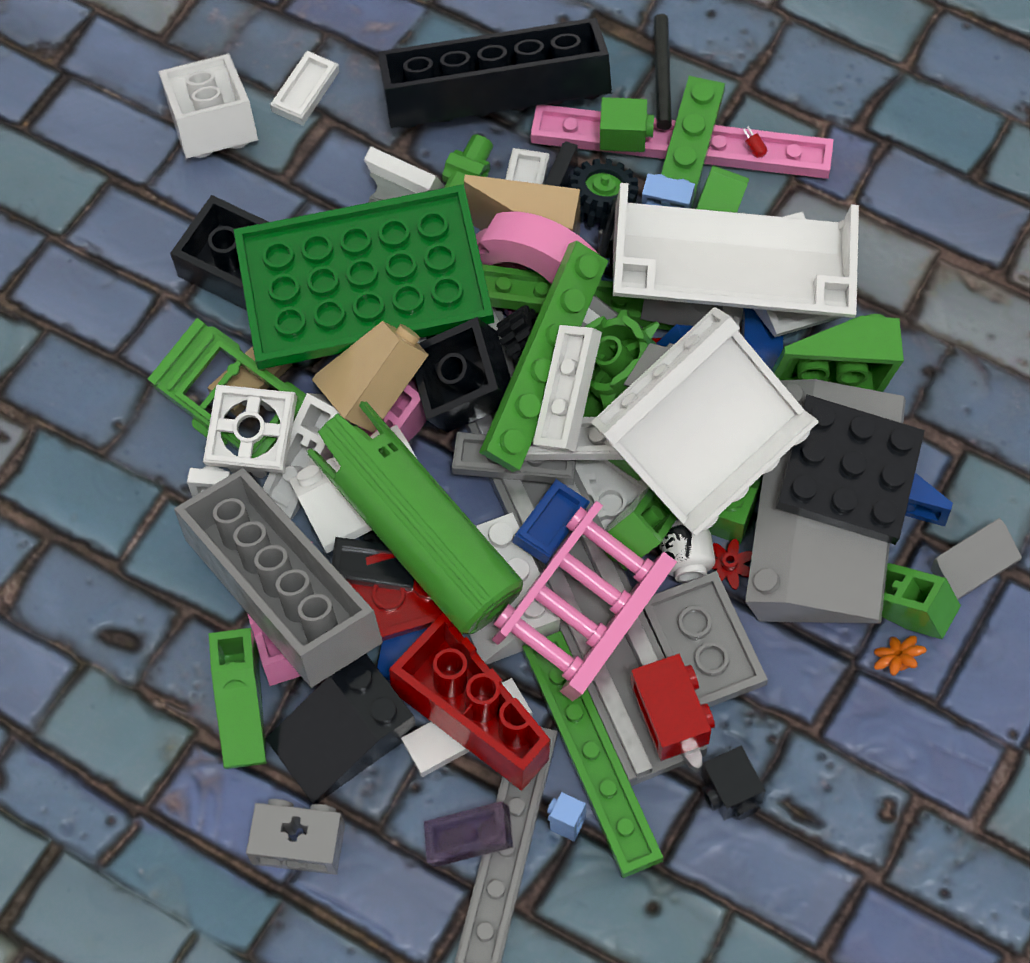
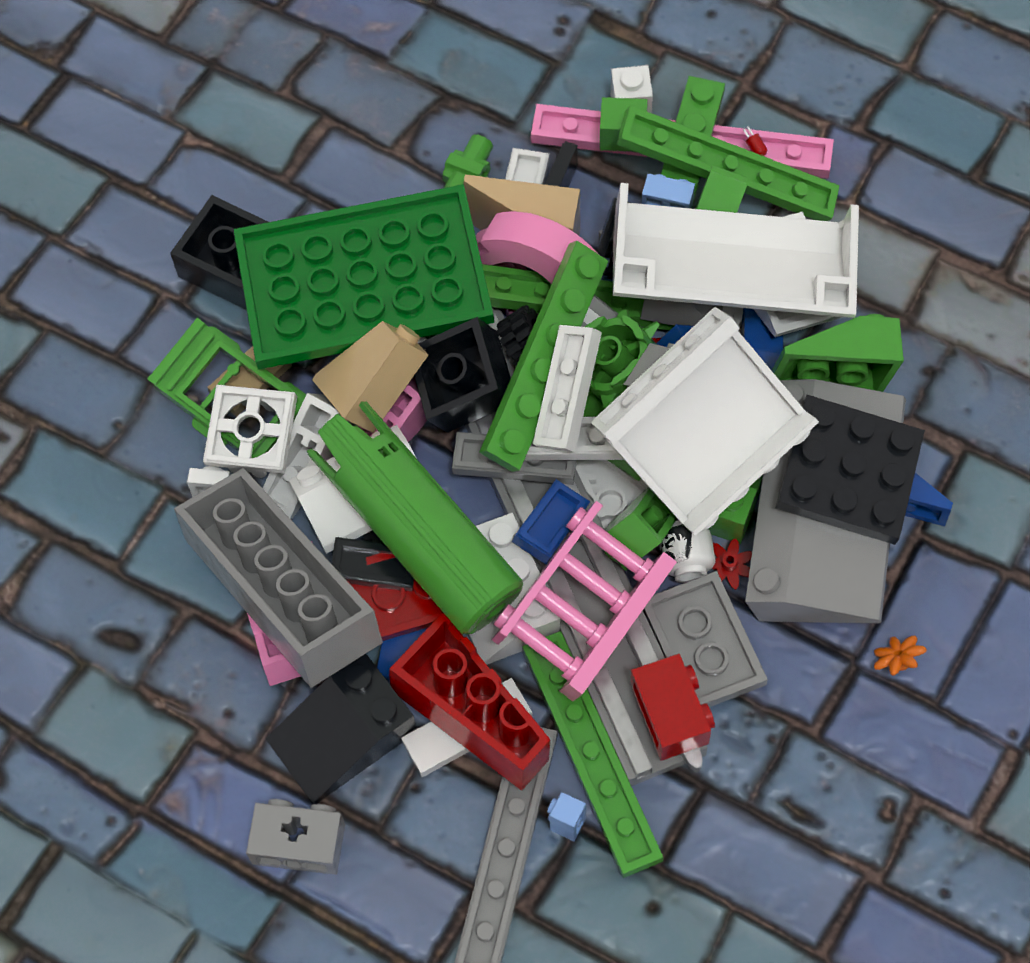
(208, 106): white slope -> none
(238, 697): bright green slope -> none
(305, 88): white tile -> none
(397, 177): white piece -> none
(468, 834): clear purple plate -> none
(495, 72): black brick -> none
(599, 186): black wheel -> none
(632, 83): none -> white brick
(662, 72): pearl dark grey bar -> none
(698, 152): none -> bright green plate
(732, 785): black brick -> none
(919, 601): bright green slope -> none
(977, 558): light grey slope -> none

